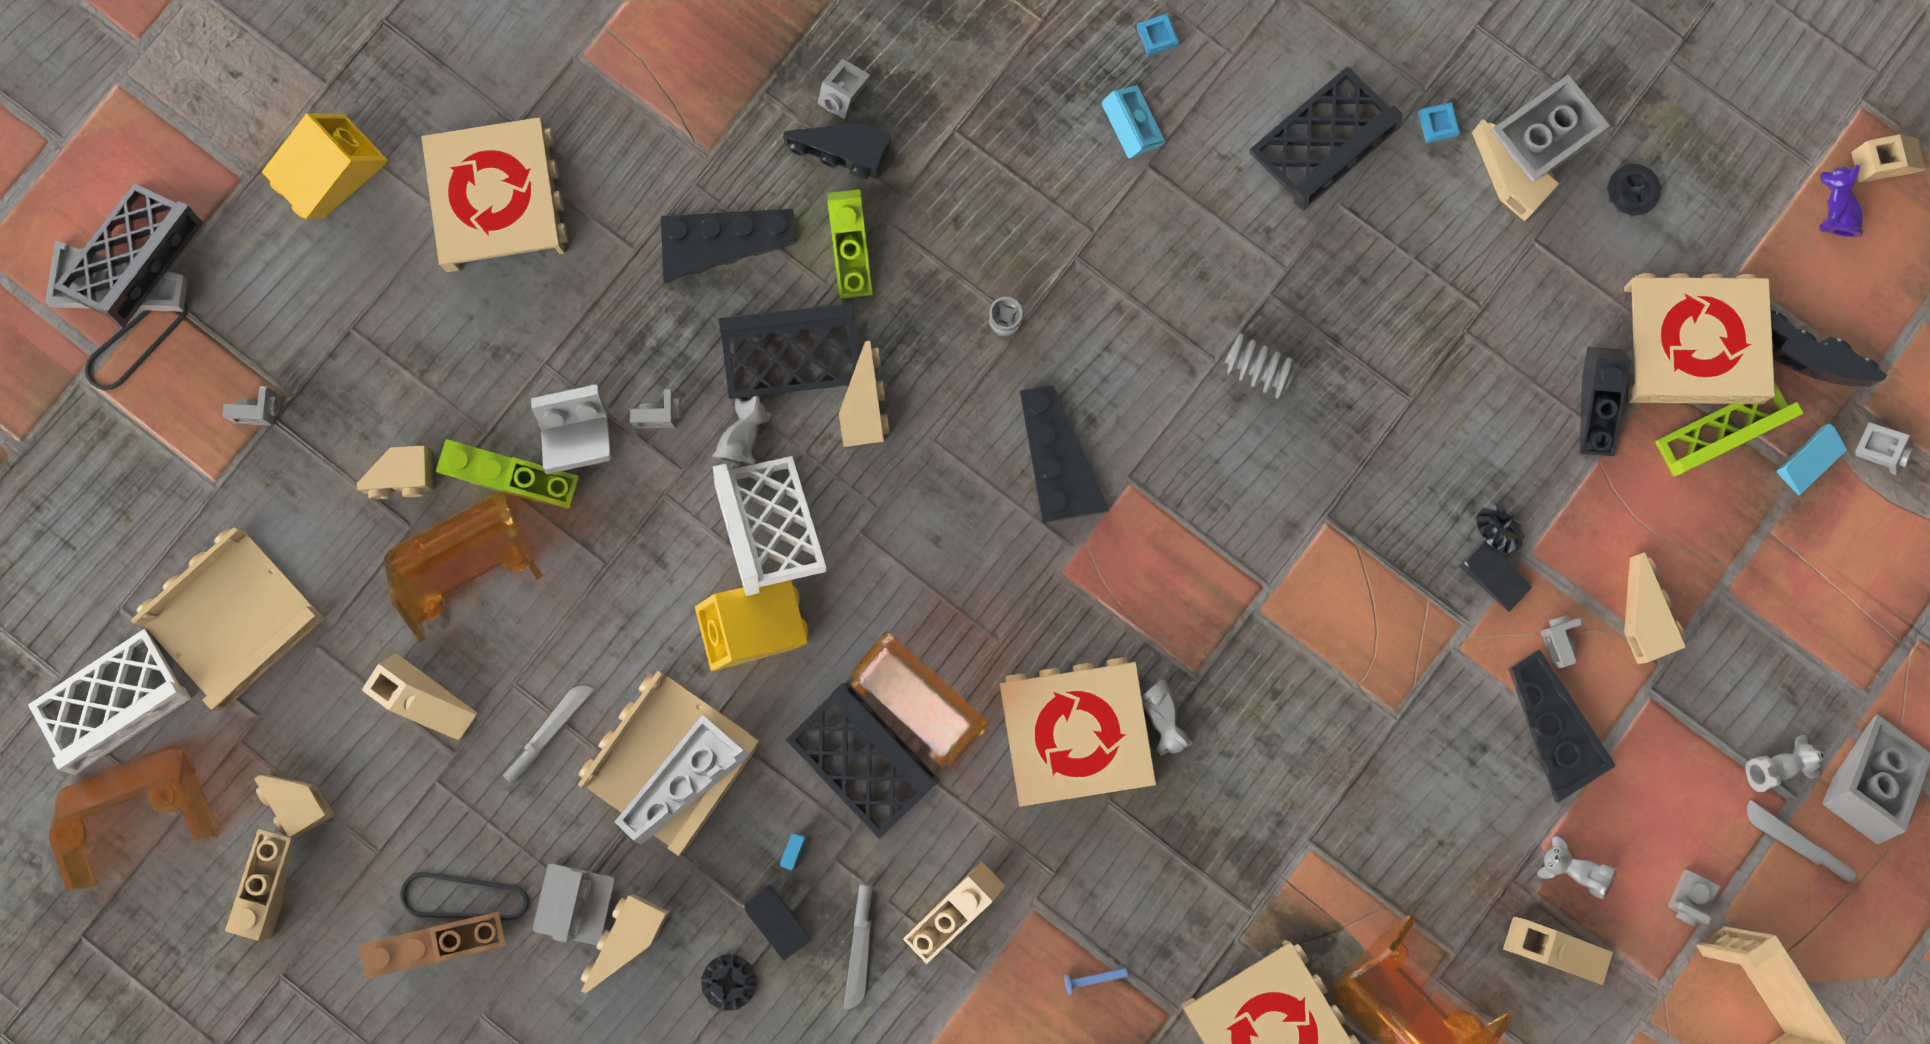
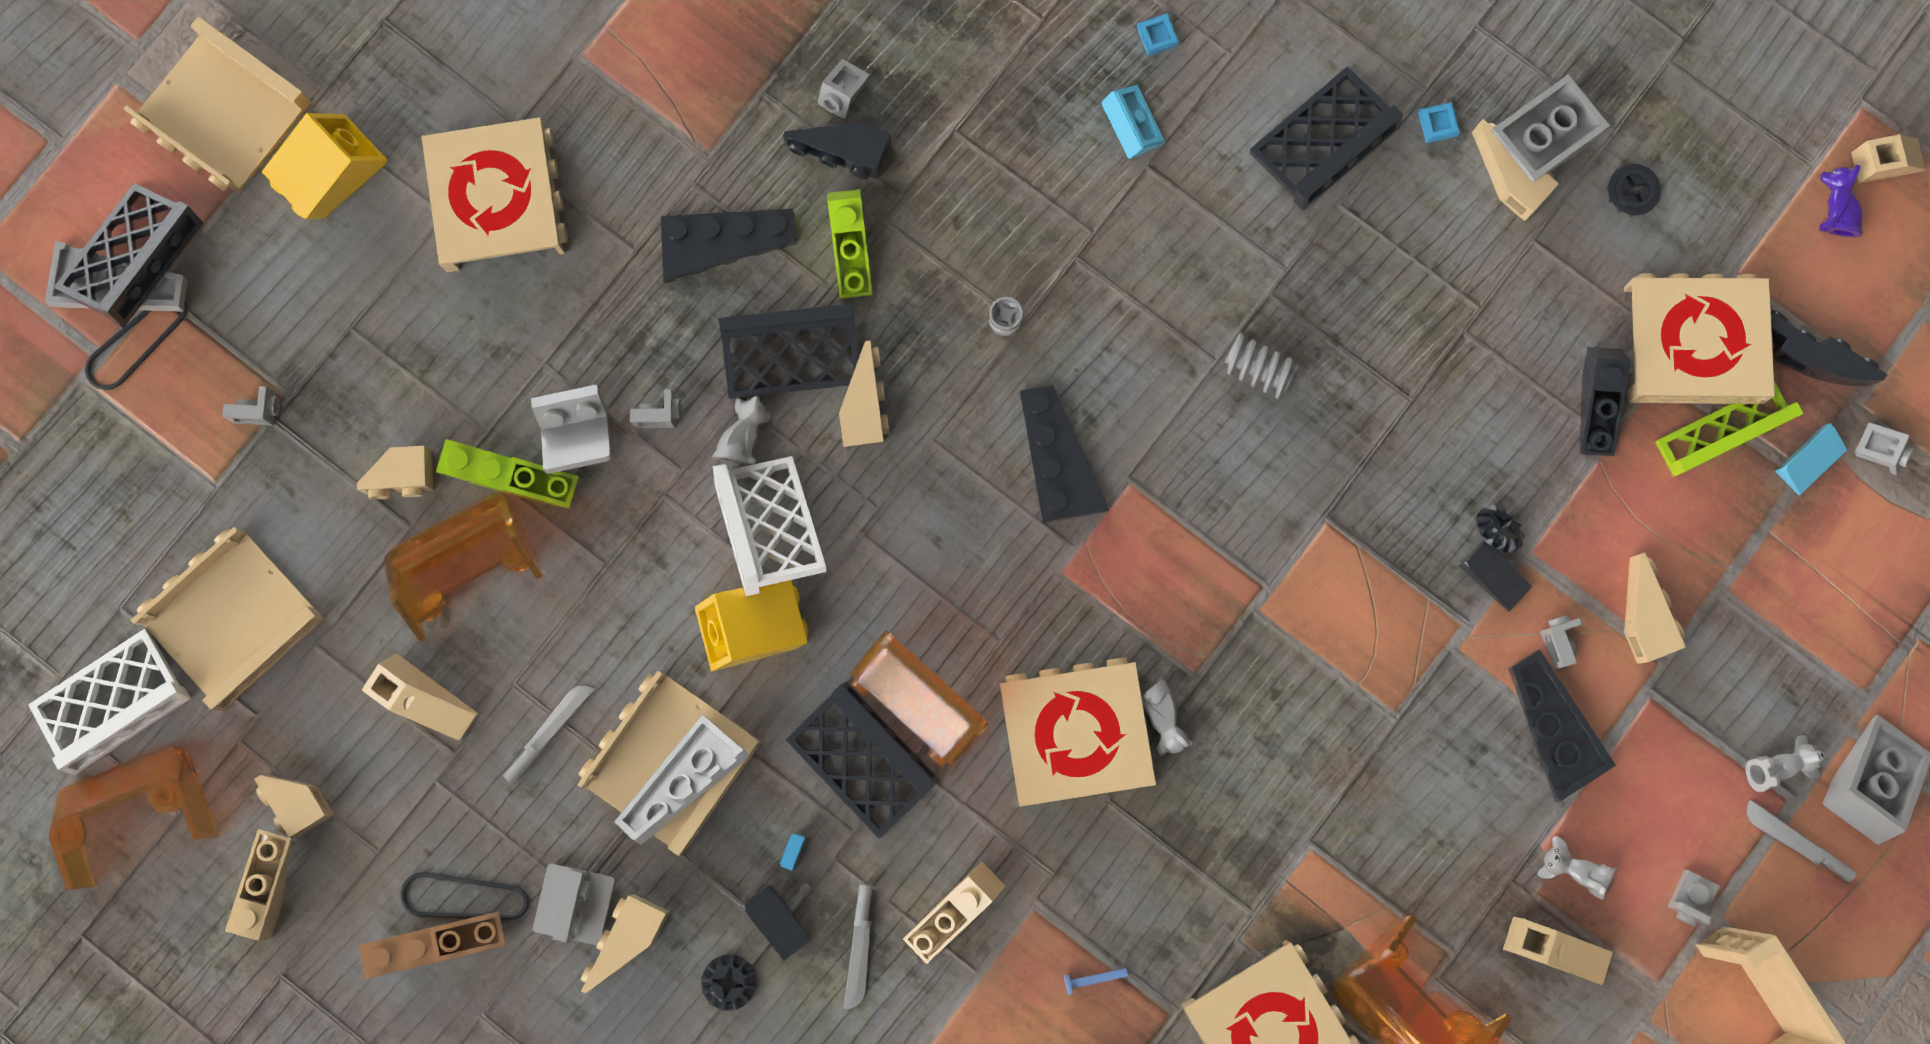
(221, 109): none -> tan panel

